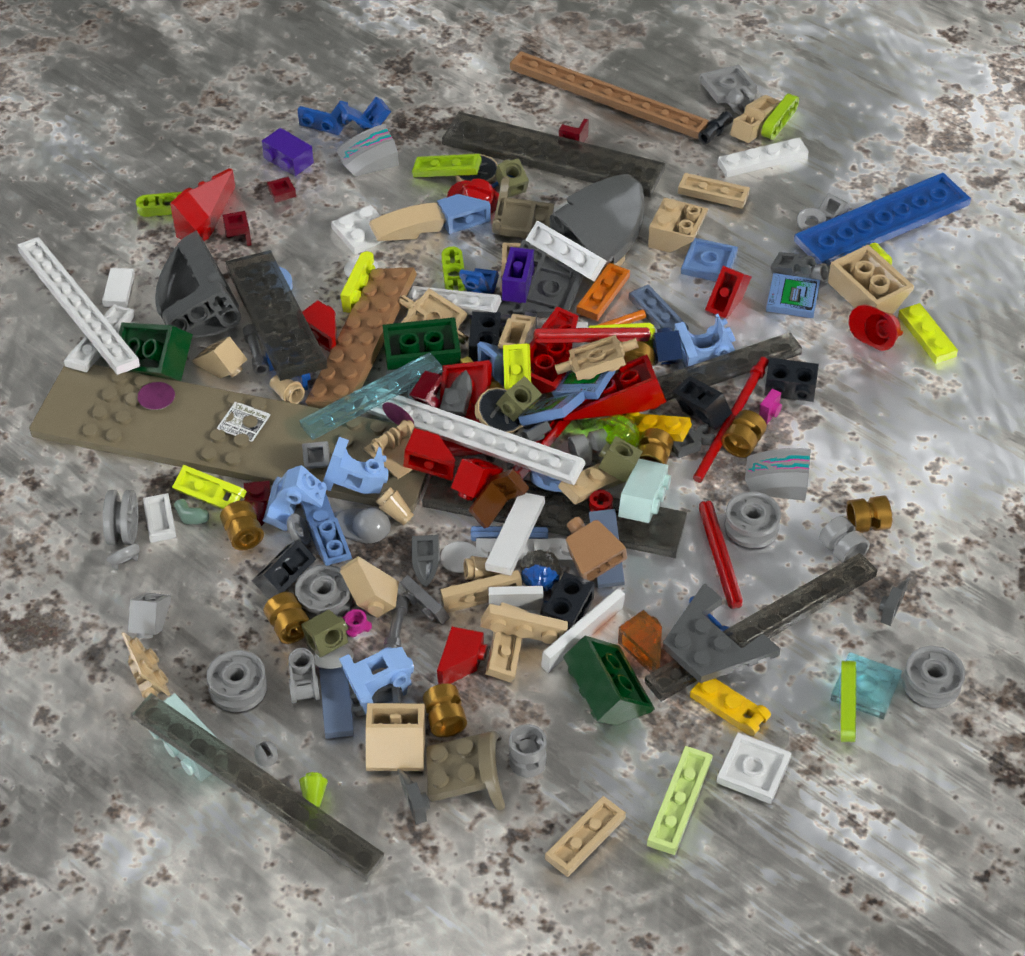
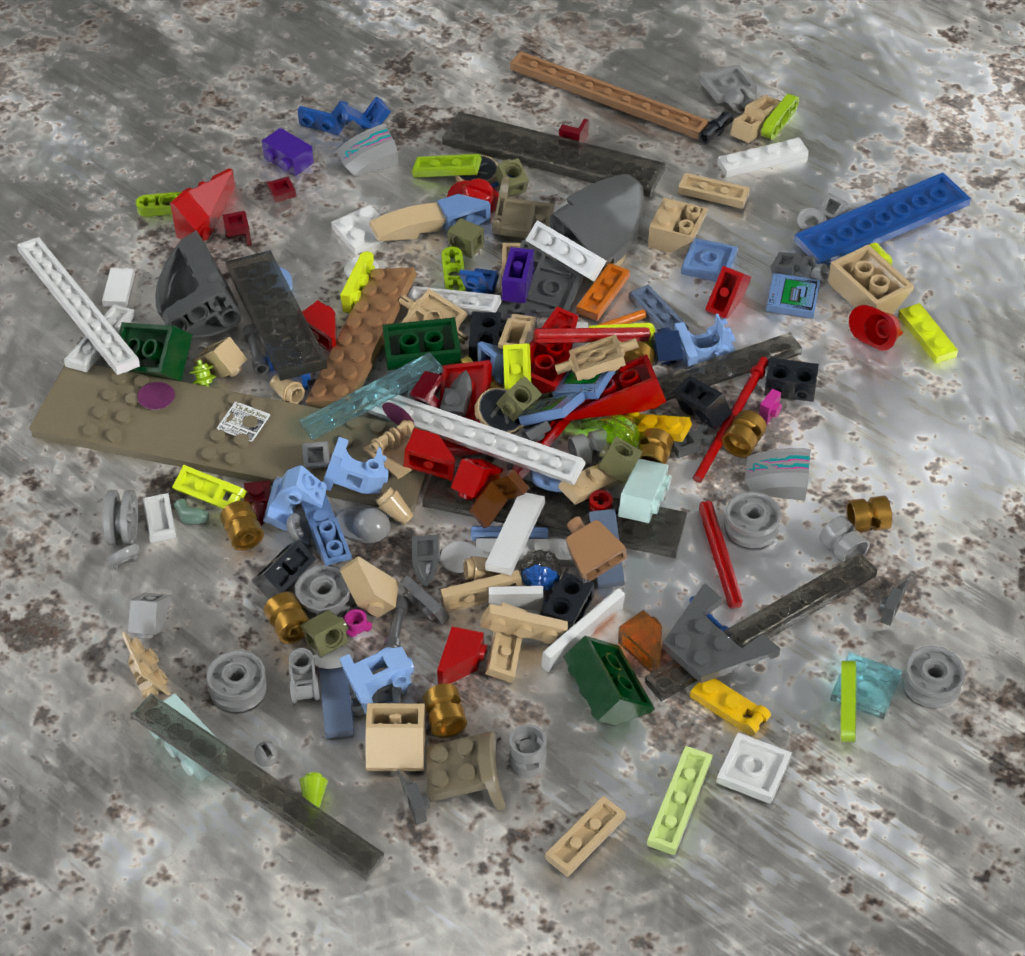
(202, 373): none -> lime wheel
(466, 237): none -> olive brick

